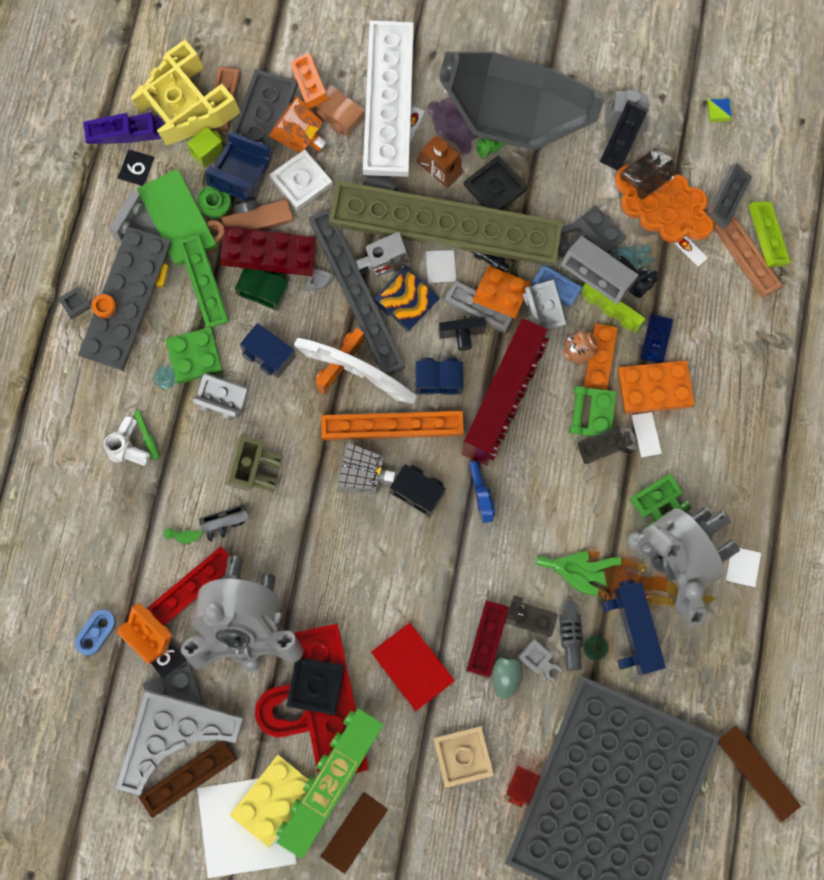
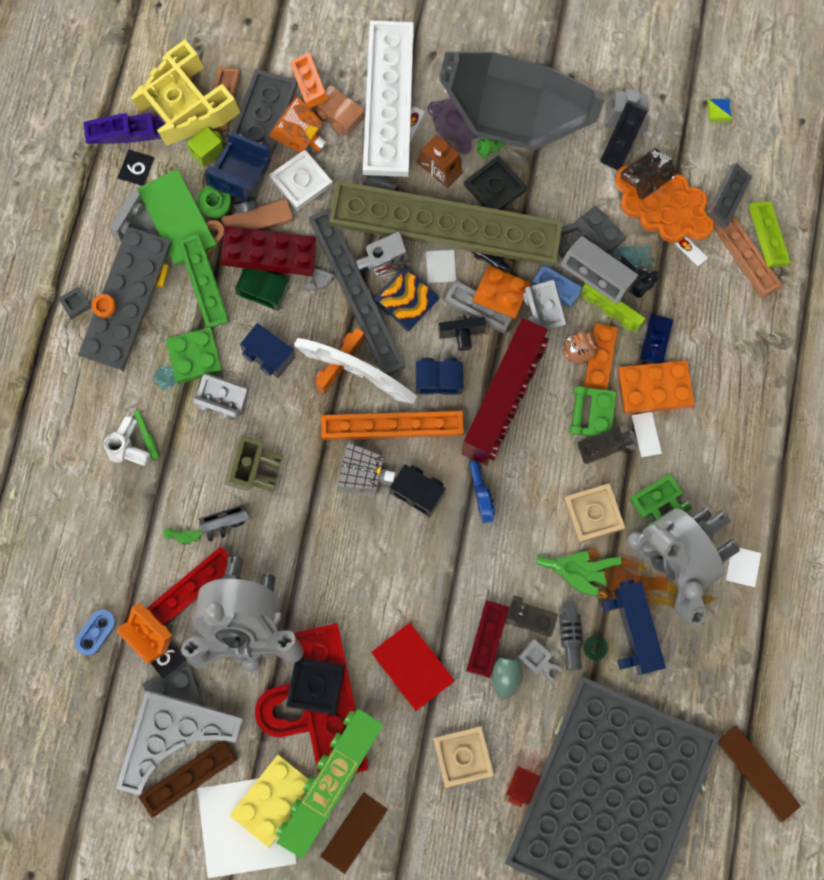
(594, 513): none -> tan plate

